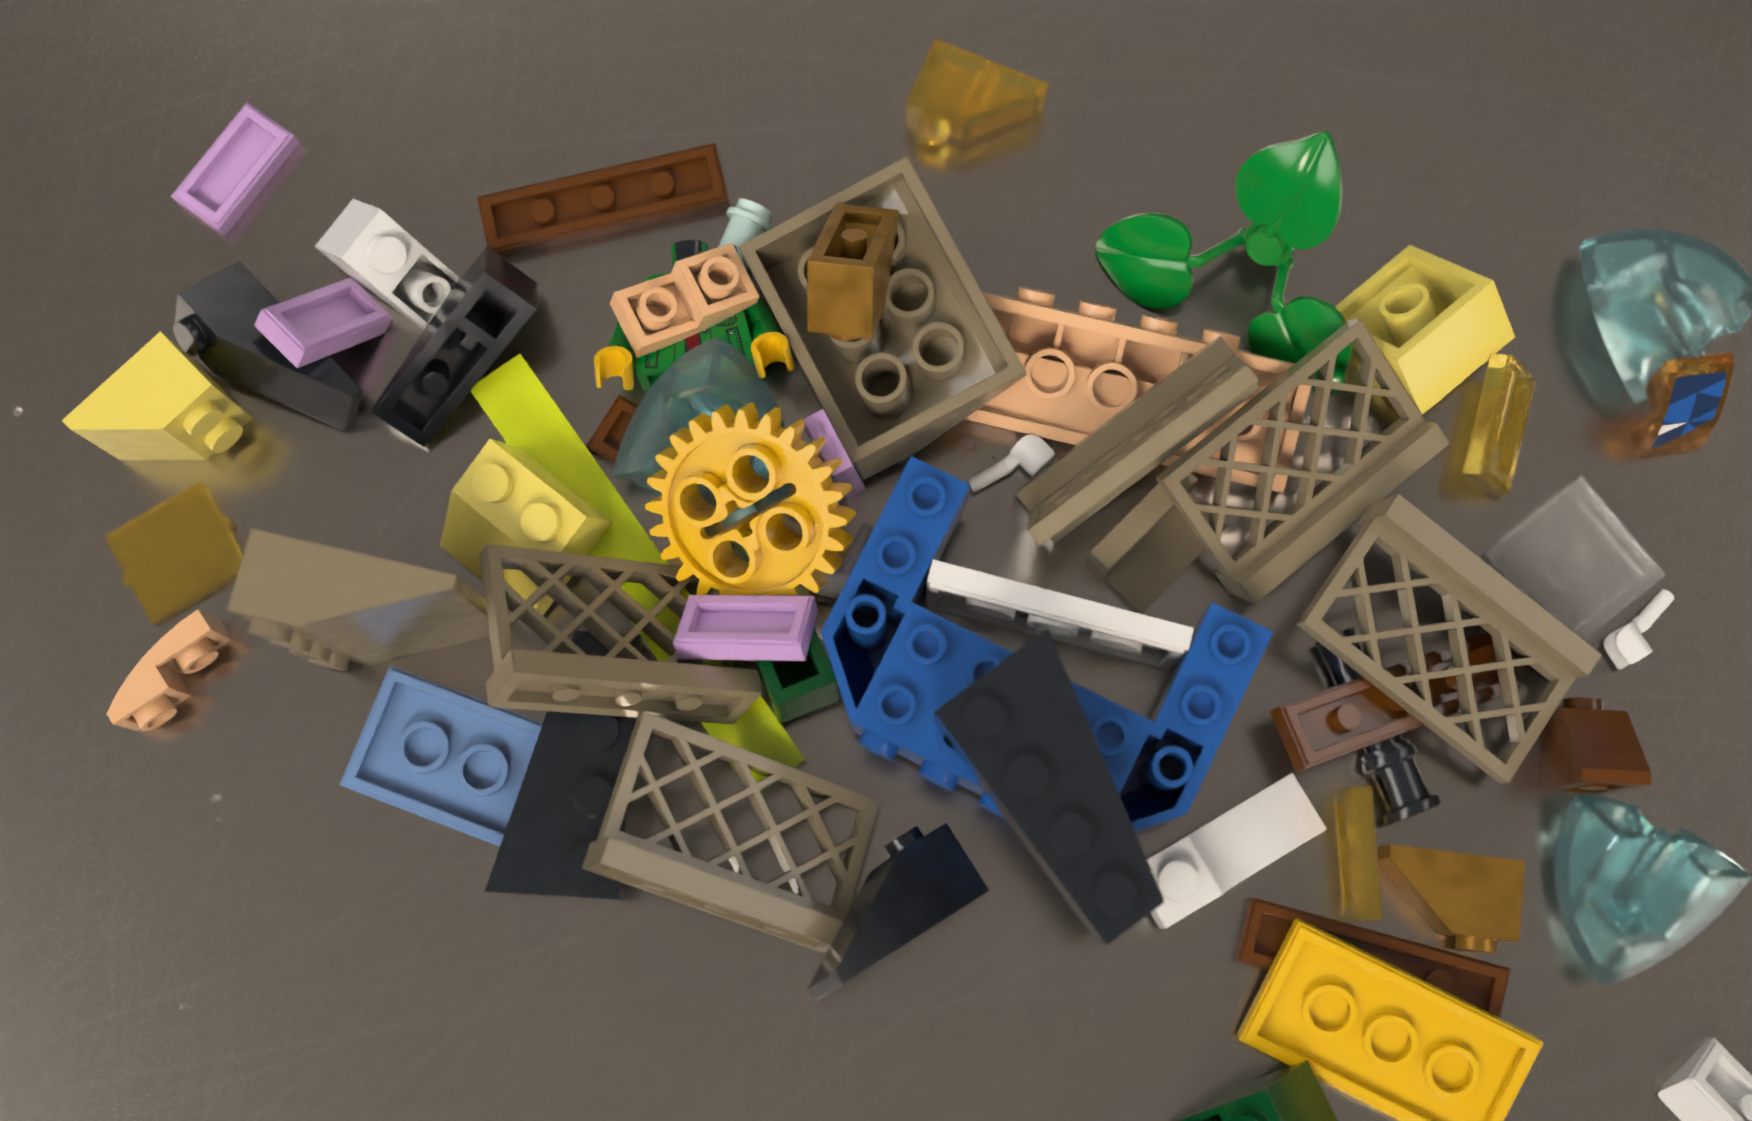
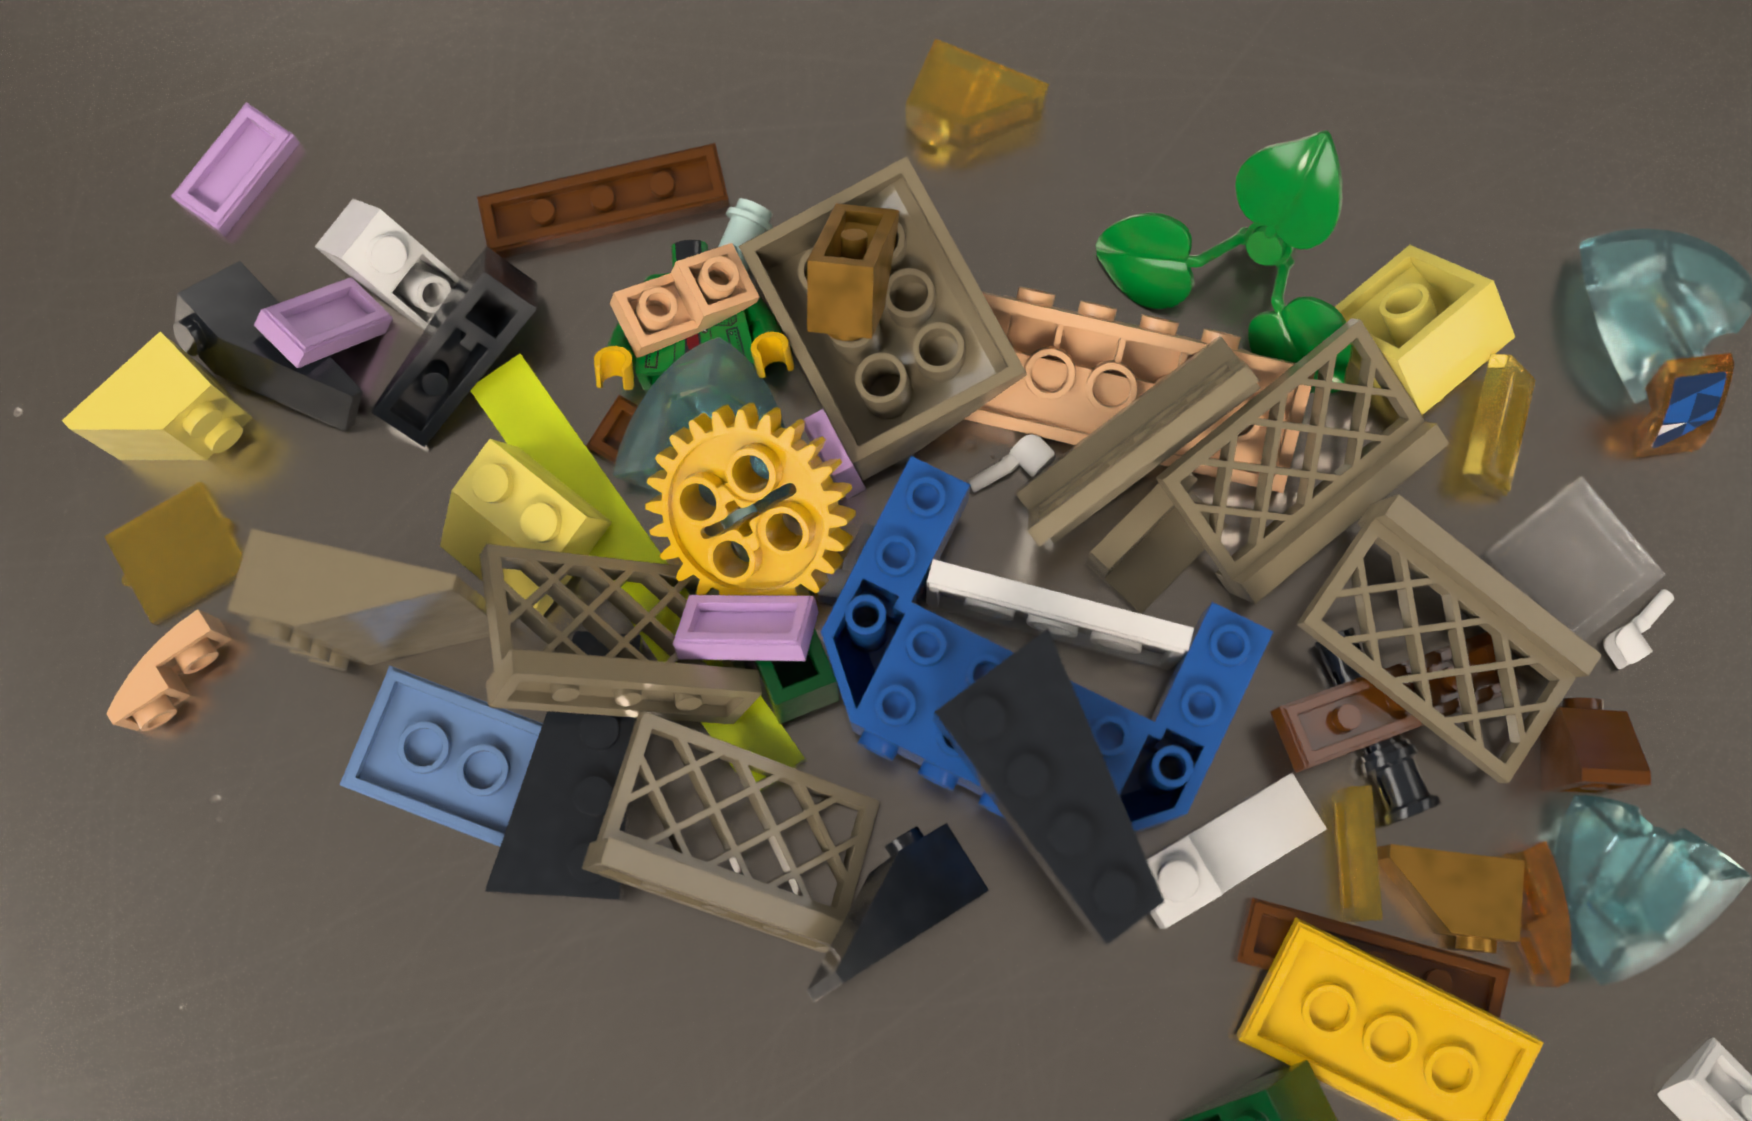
(1547, 931): none -> clear orange slope

